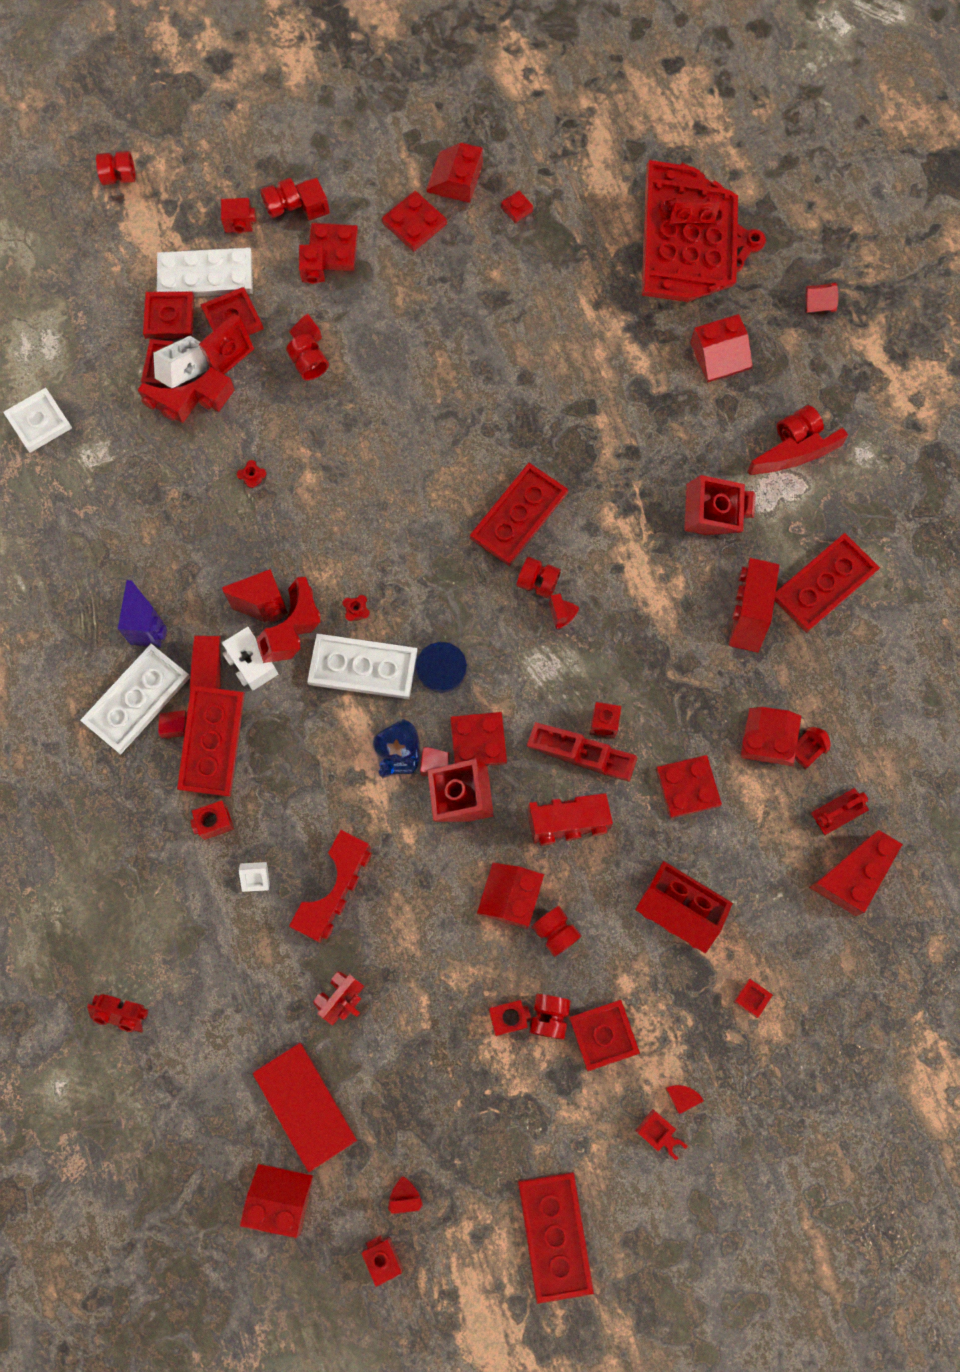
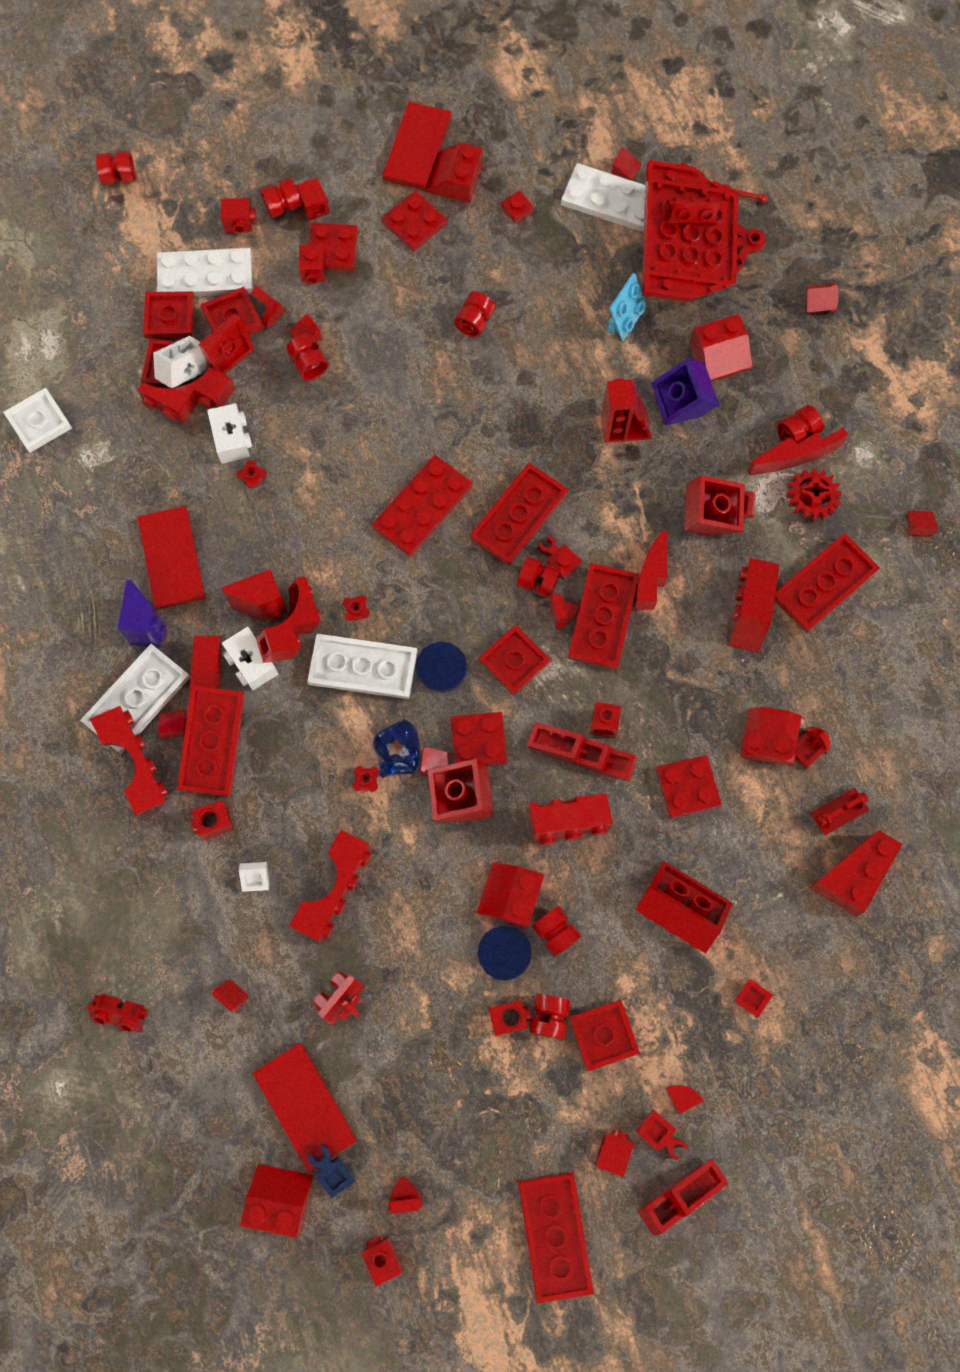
(115, 729): none -> red arch
(171, 557): none -> red tile
(223, 422): none -> white brick
(230, 995): none -> red slope
(274, 309): none -> red tile
(333, 1173): none -> dark blue plate
(370, 785): none -> red plate
(417, 145): none -> red tile
(422, 505): none -> red plate
(474, 313): none -> red wheel
(504, 953): none -> clear blue tile
(514, 660): none -> red plate
(560, 557): none -> red plate
(603, 616): none -> red plate
(606, 197): none -> white plate
(614, 1152): none -> red brick
(624, 413): none -> red wedge
(625, 165): none -> red slope
(626, 308): none -> medium azure hinge
(652, 574): none -> red slope
(682, 1197): none -> red slope
(685, 392): none -> dark purple slope
(762, 197): none -> red hinge
(810, 496): none -> red gear
(921, 523): none -> red slope

